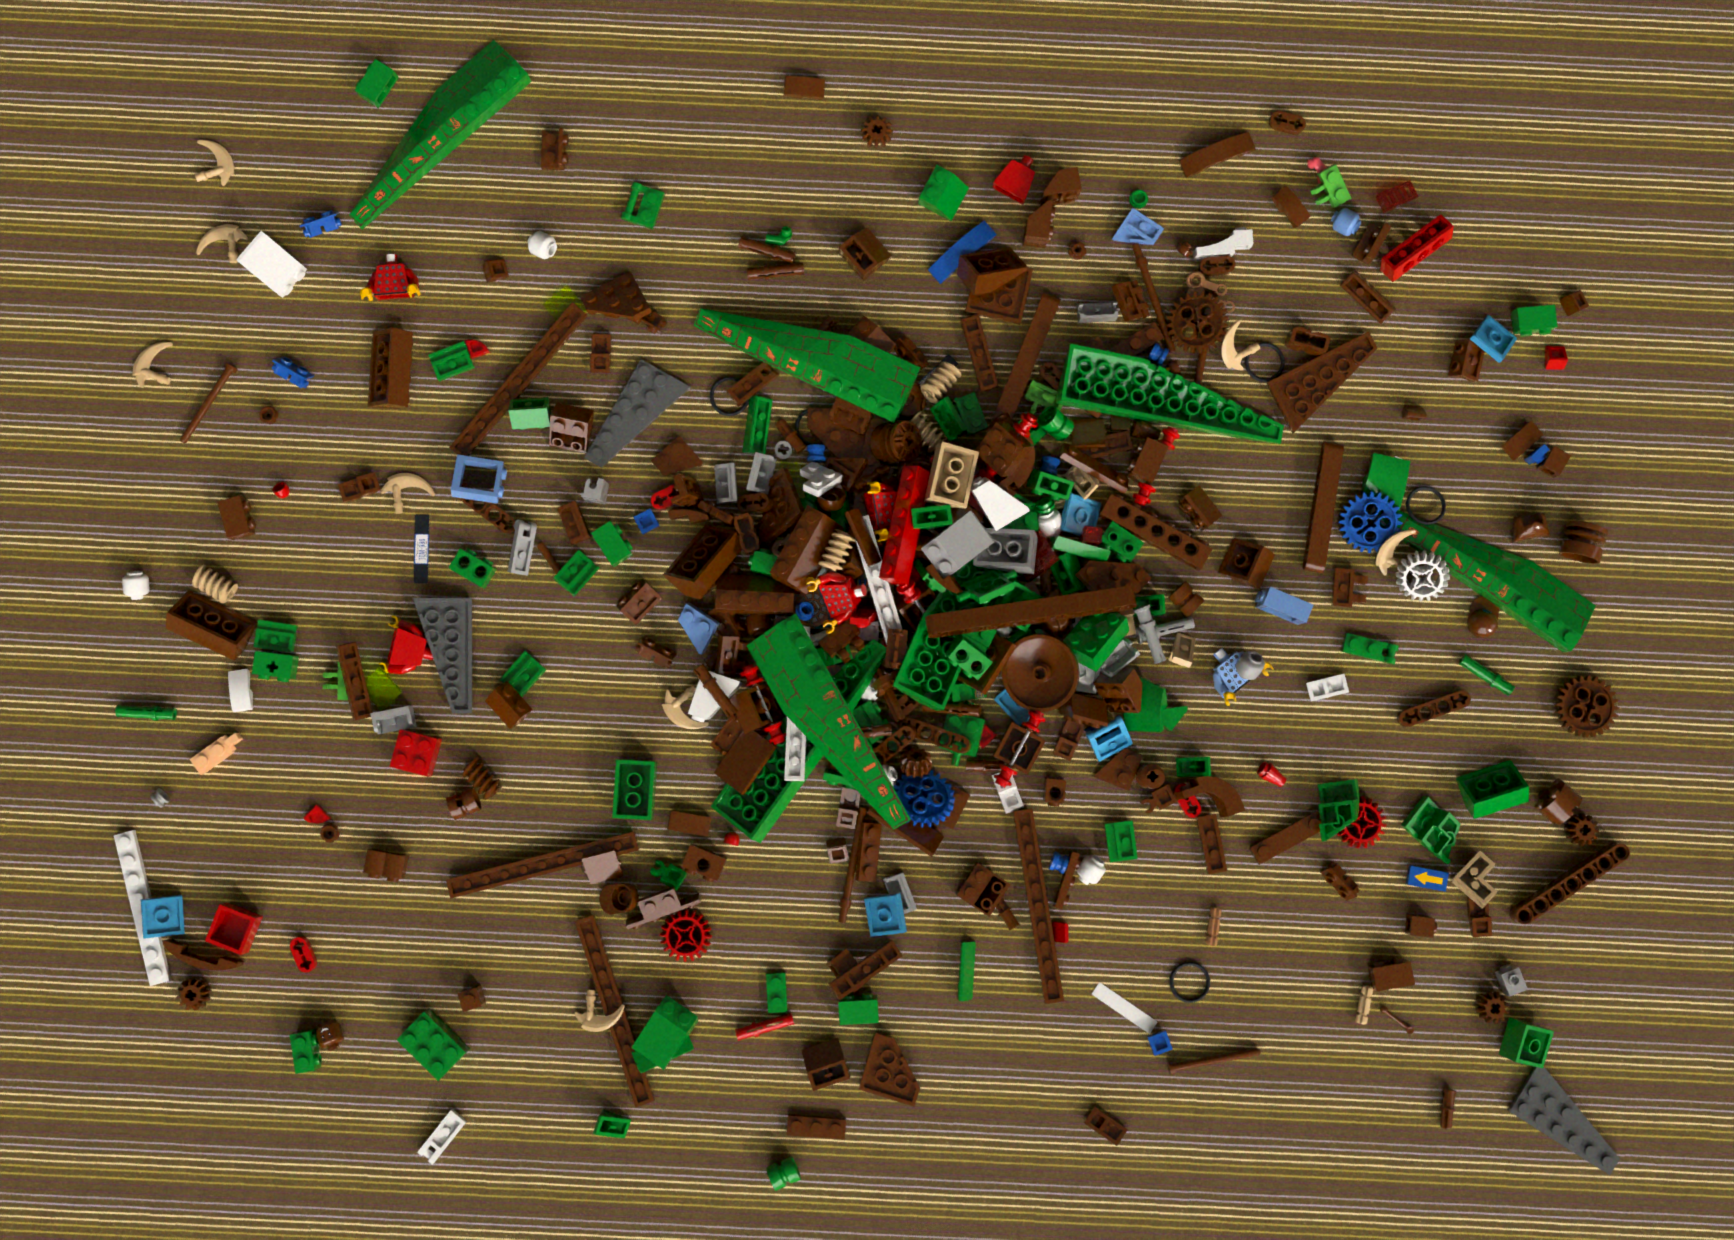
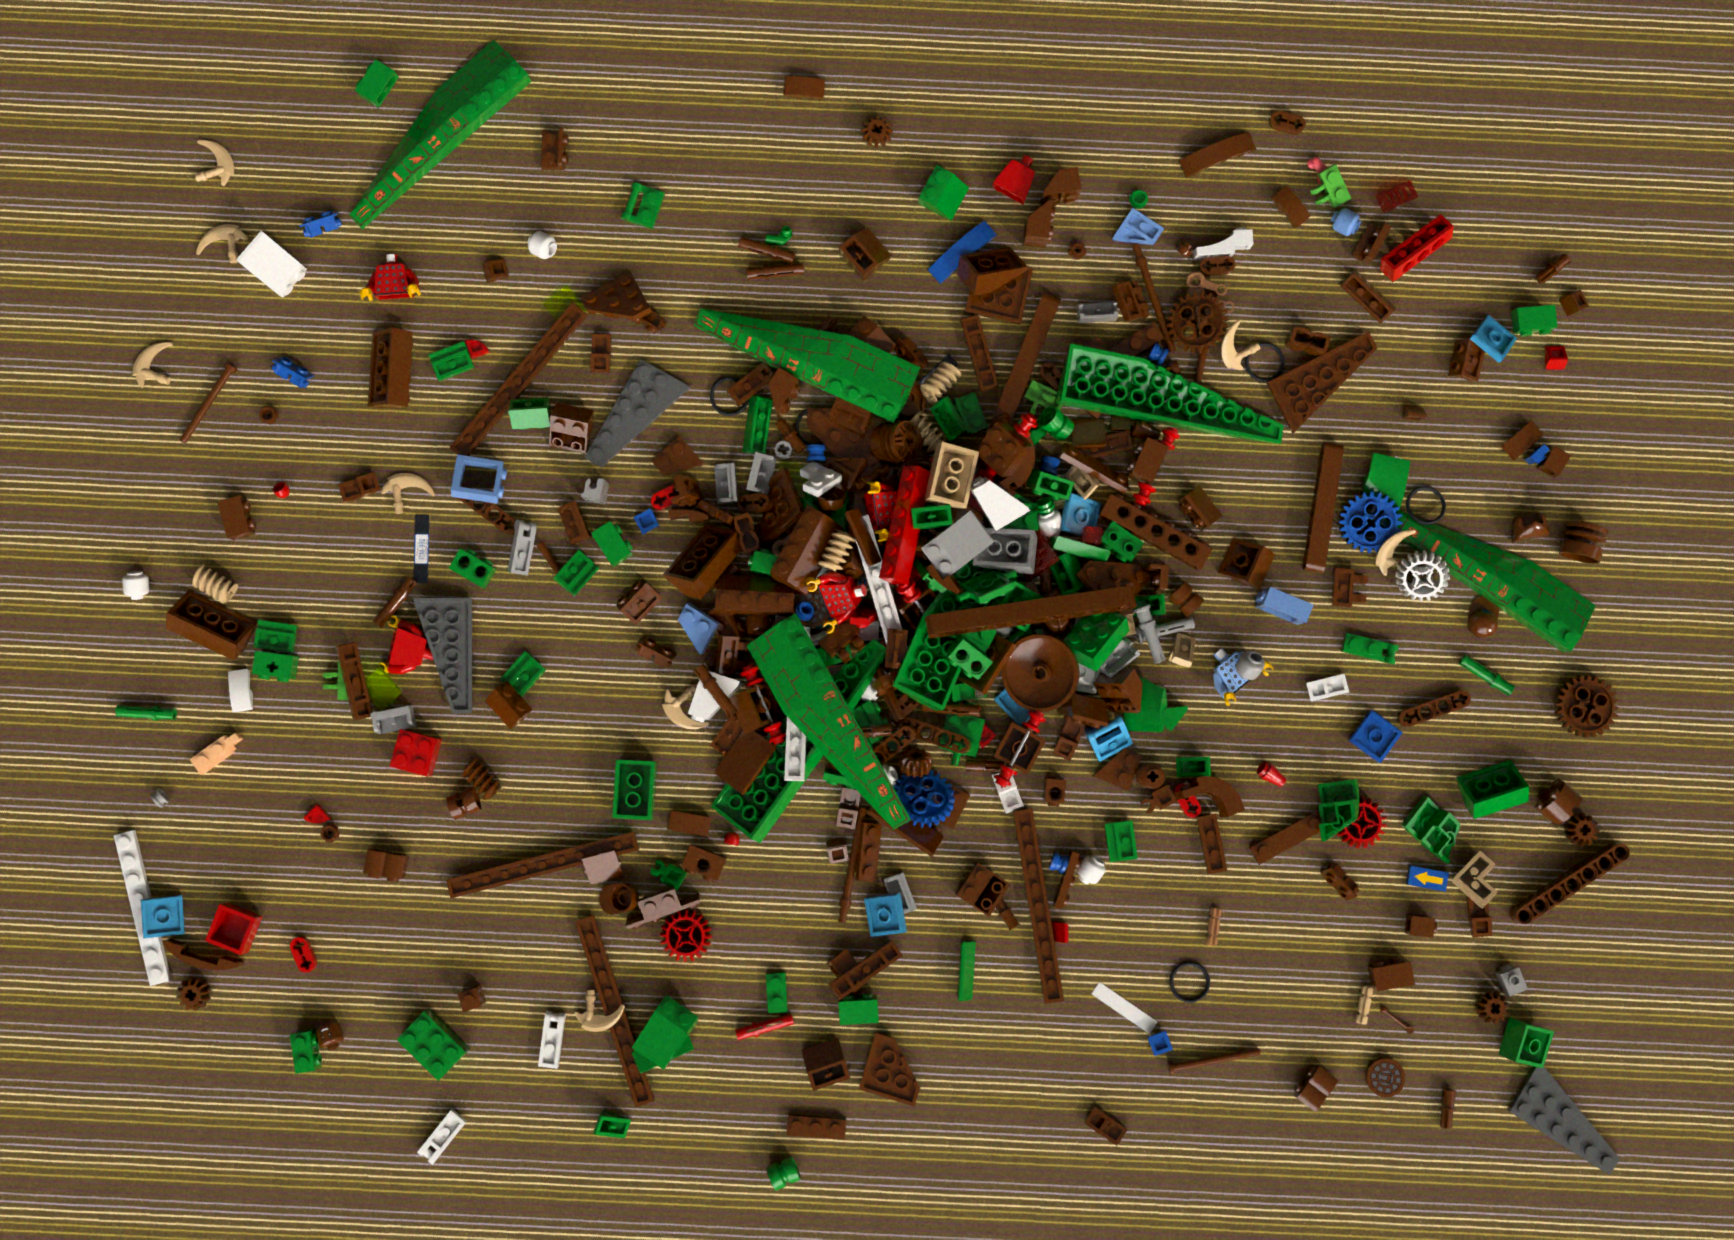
(396, 600): none -> reddish brown pin
(551, 1040): none -> white plate
(783, 389): none -> reddish brown slope
(1160, 579): none -> reddish brown bracket
(1315, 1087): none -> reddish brown brick
(1375, 736): none -> blue plate
(1385, 1077): none -> tile
(1553, 268): none -> reddish brown axle

